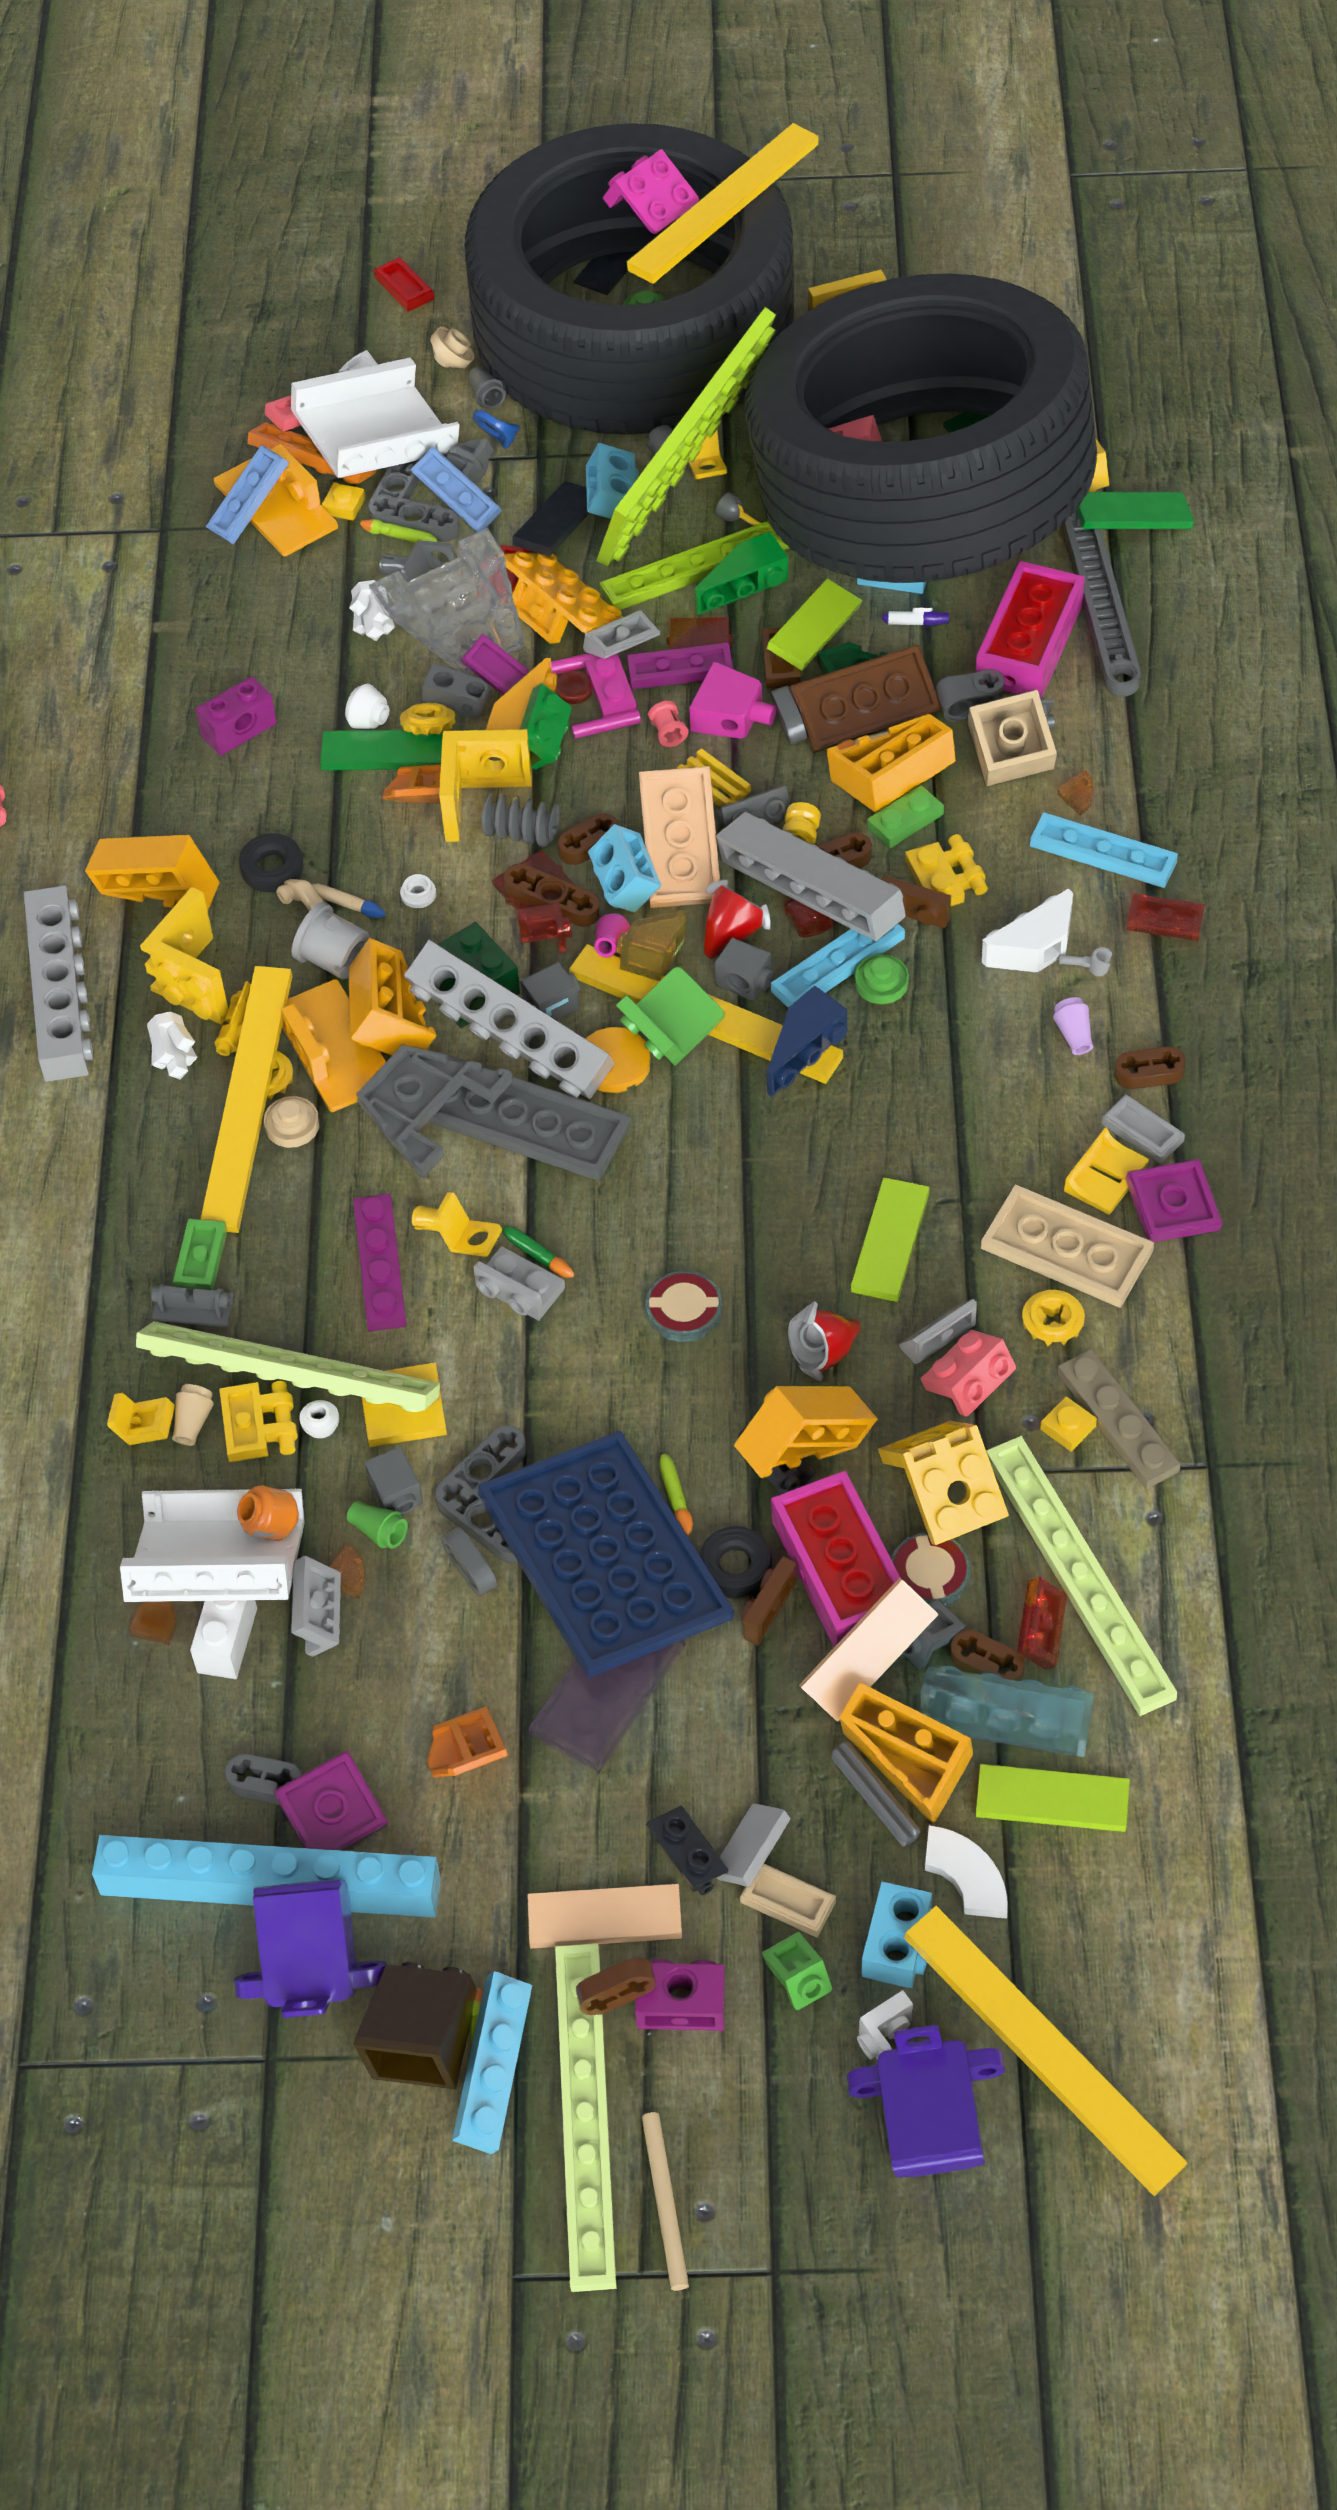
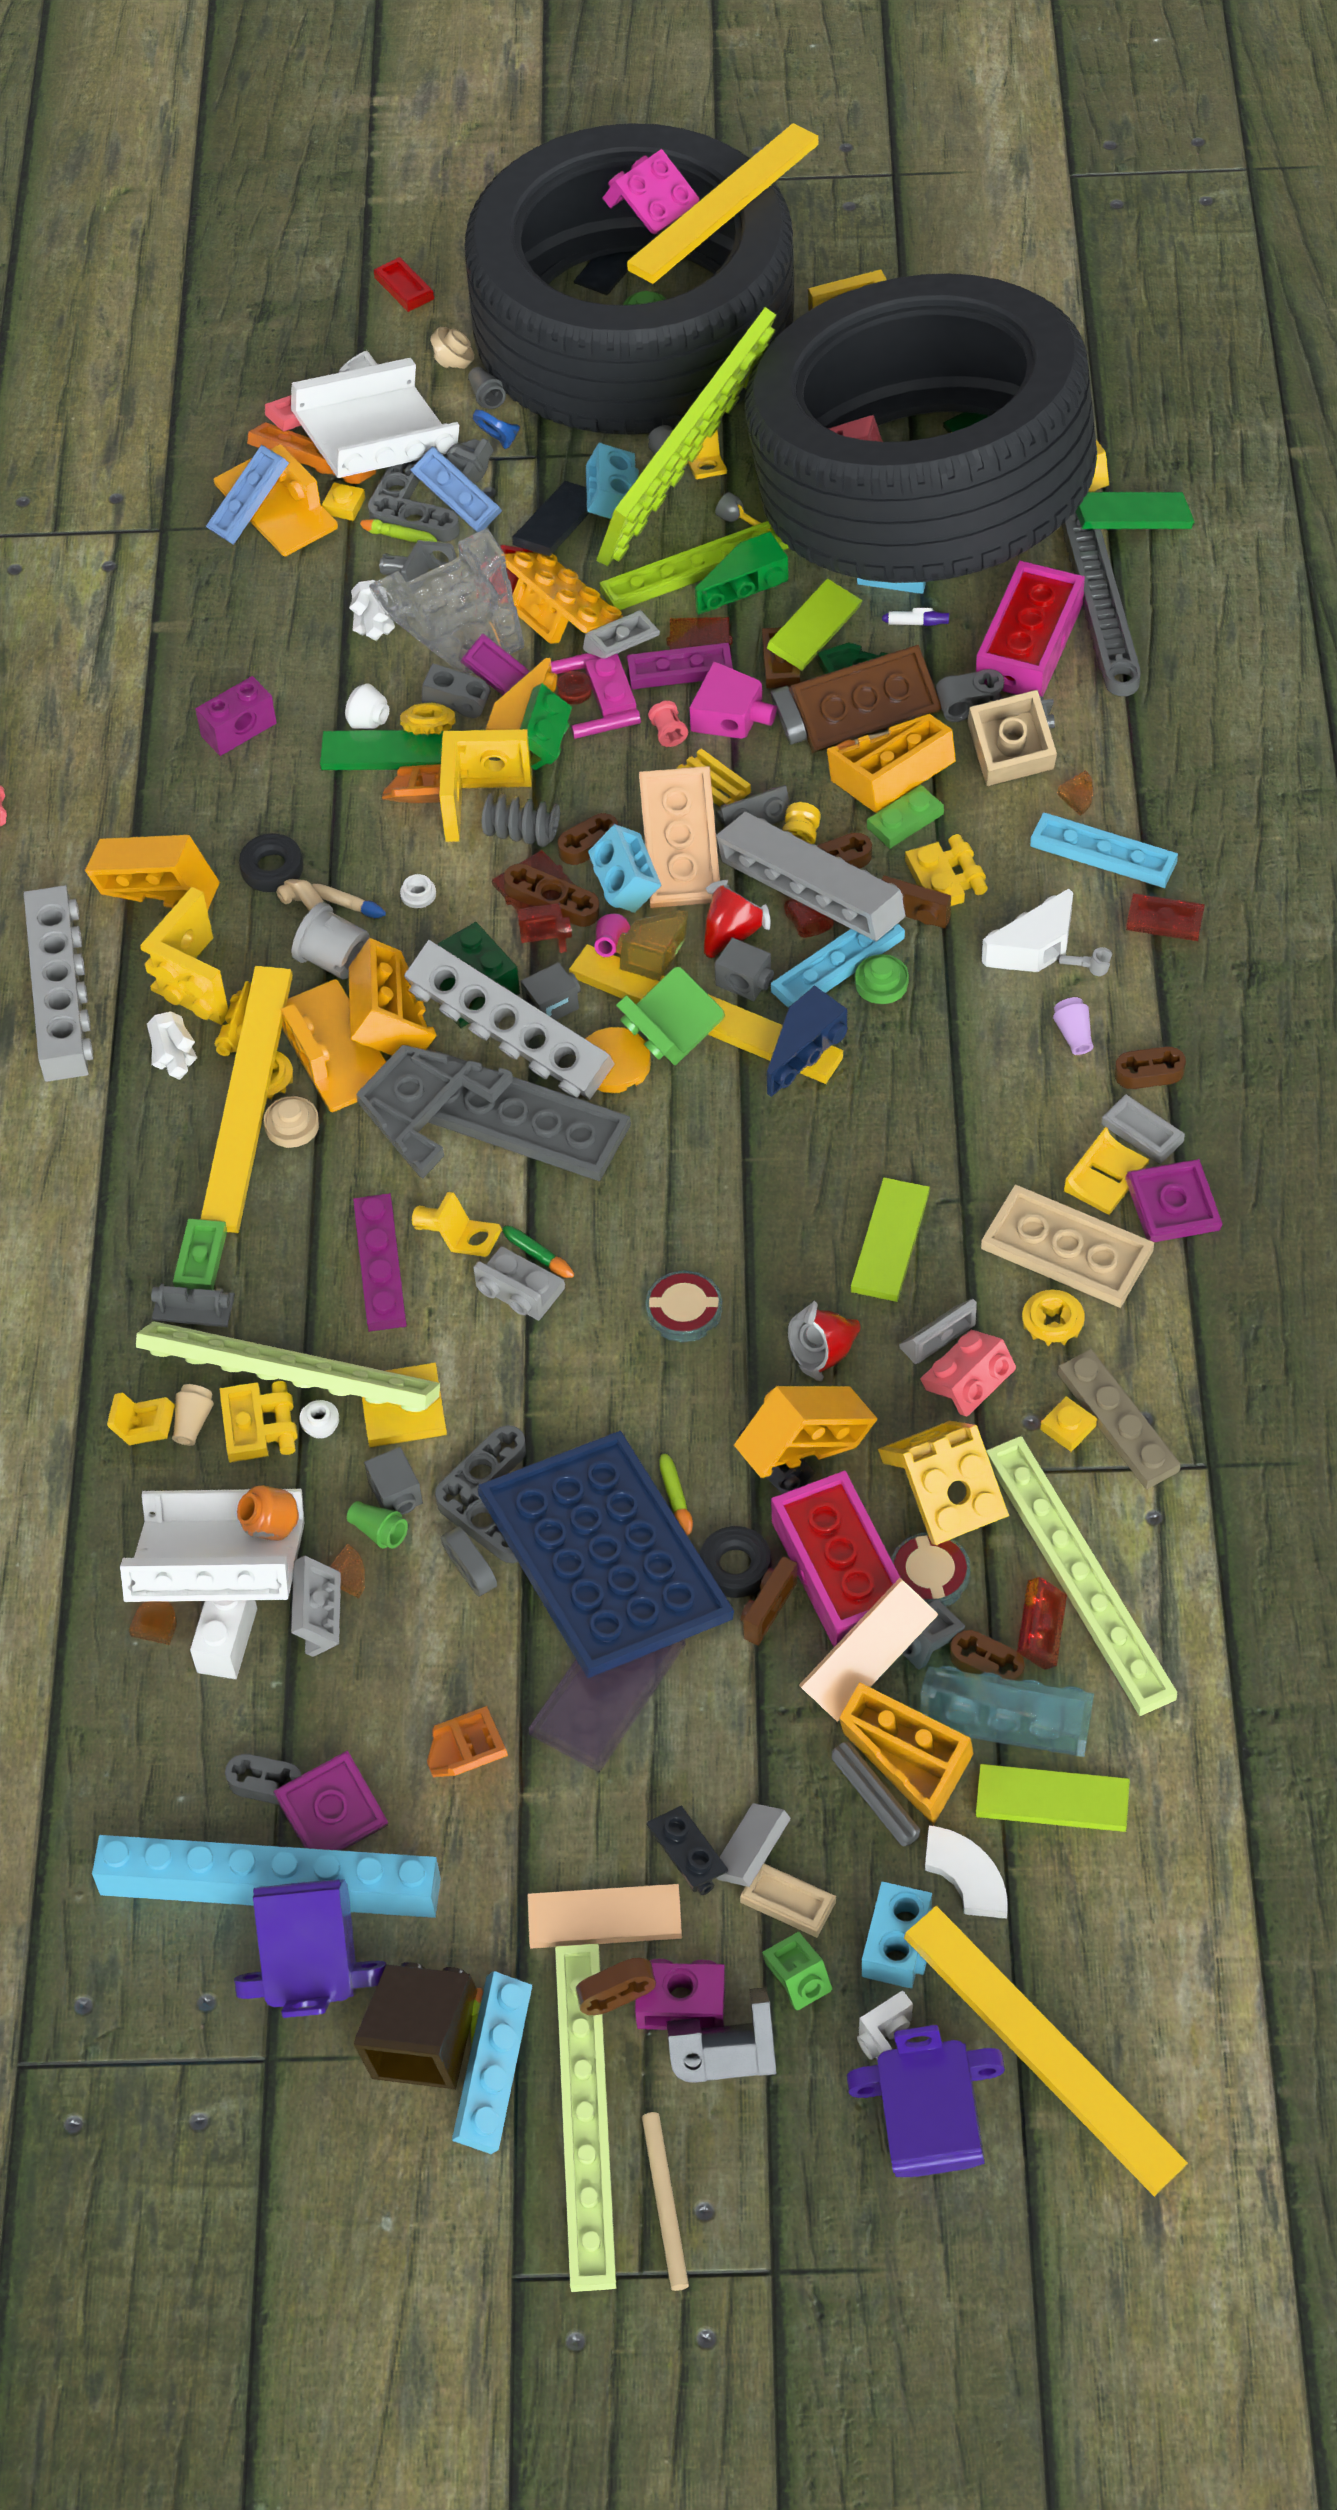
(724, 2050): none -> piece

